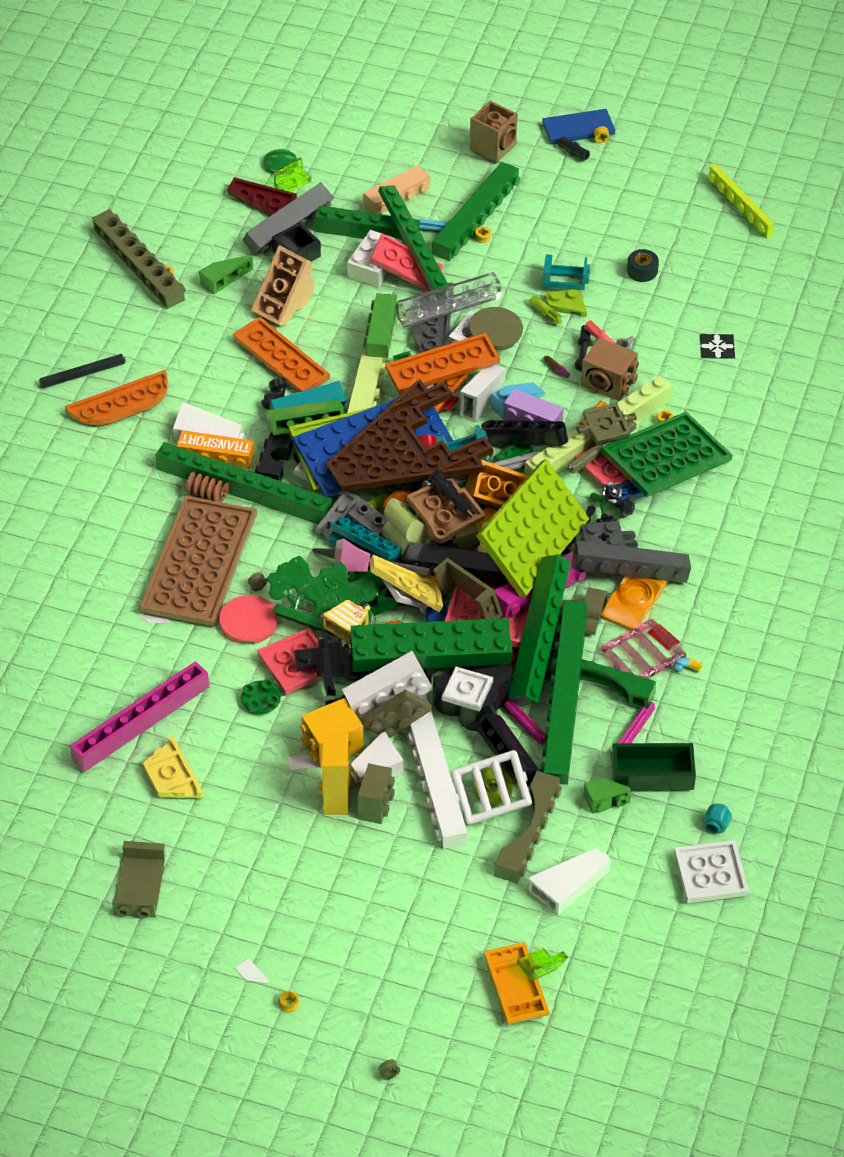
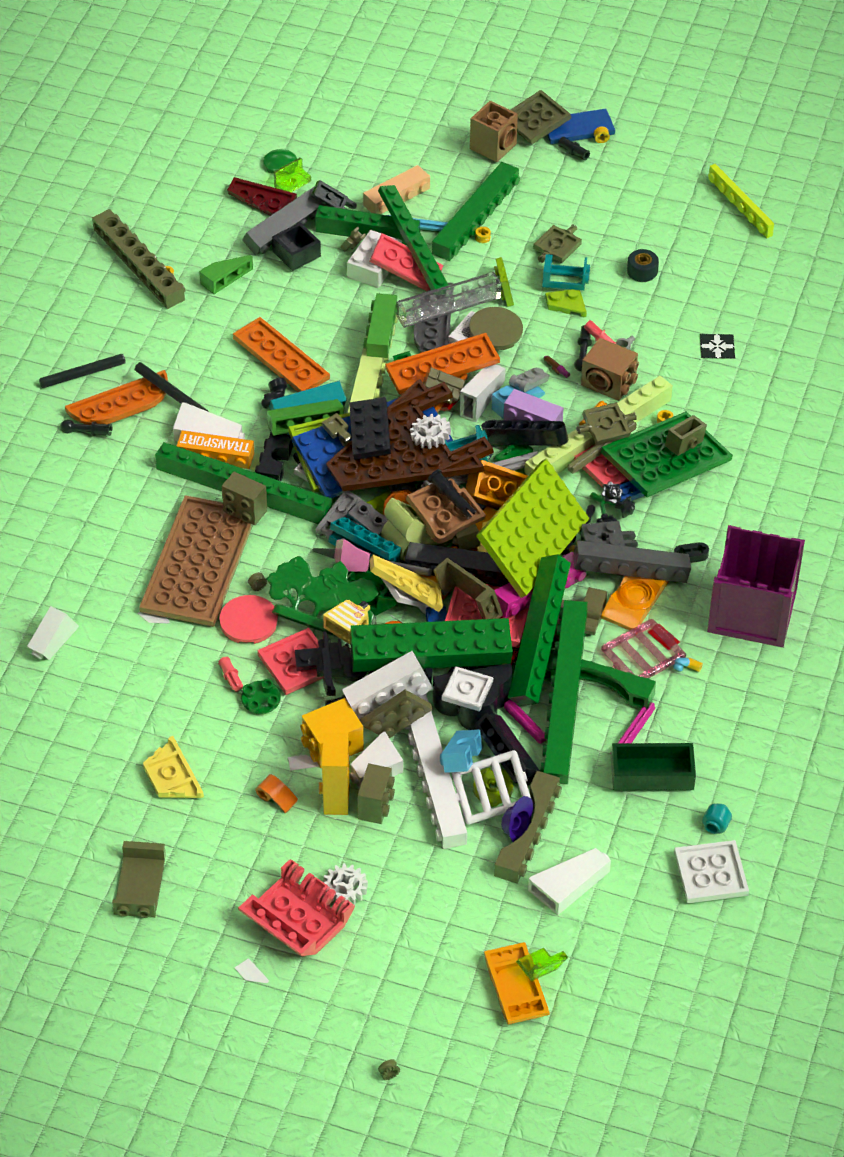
(52, 634): none -> white slope
(68, 426): none -> black pin
(139, 716): dark pink brick -> none
(165, 386): none -> black axle
(206, 489): nougat piece -> none
(230, 673): none -> coral axle
(244, 498): none -> olive brick
(275, 789): none -> orange panel
(285, 287): light nougat brick -> none
(289, 995): yellow bush -> none
(299, 912): none -> coral slope
(331, 196): none -> black hinge
(337, 427): none -> olive plate
(346, 881): none -> white gear
(353, 240): none -> olive plate
(370, 428): none -> black plate
(430, 431): none -> white gear
(435, 377): none -> olive brick
(460, 749): none -> medium azure arch
(506, 292): none -> lime wing
(517, 818): none -> dark purple piece
(529, 379): none -> light grey plate
(539, 116): none -> olive plate
(545, 309): lime piece -> none
(557, 242): none -> olive plate
(605, 794): bright green slope -> none
(685, 435): none -> olive brick
(693, 550): none -> black beam
(756, 586): none -> magenta container

